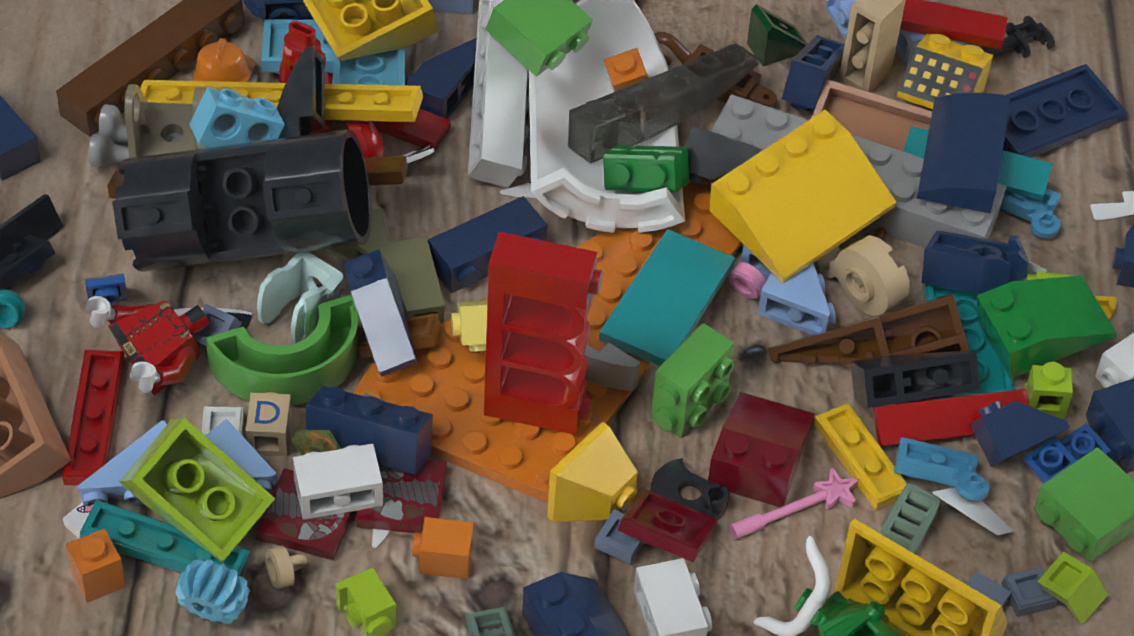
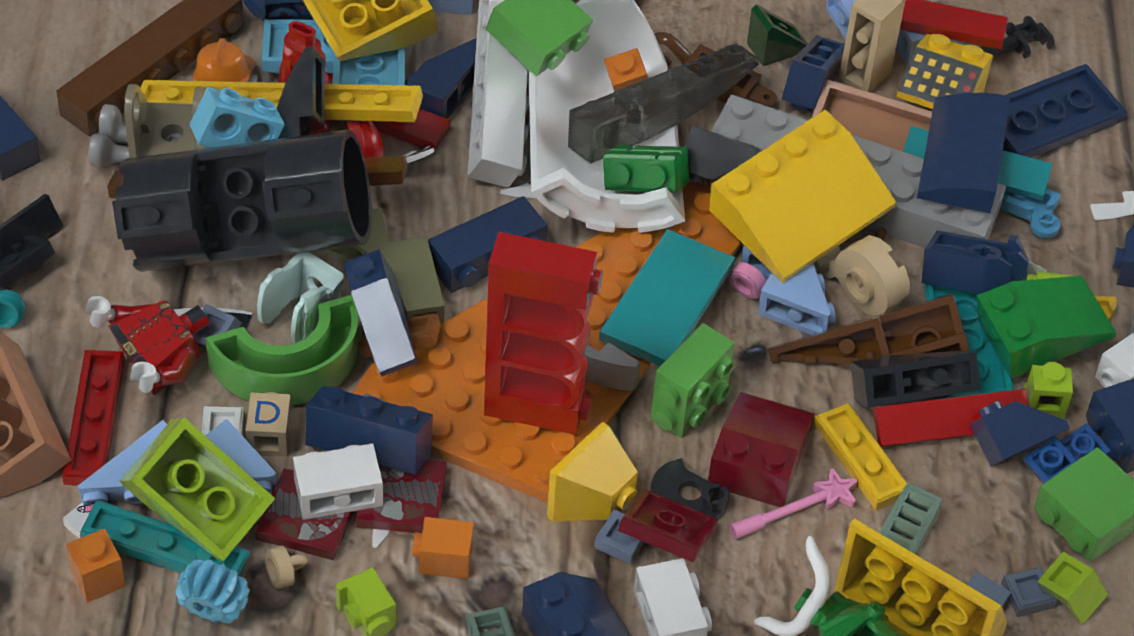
(109, 287): blue slope -> none
(314, 441): clear yellow tile -> none
(470, 324): light yellow brick -> none
(942, 466): dark azure hinge -> none
(975, 510): white sticker -> none

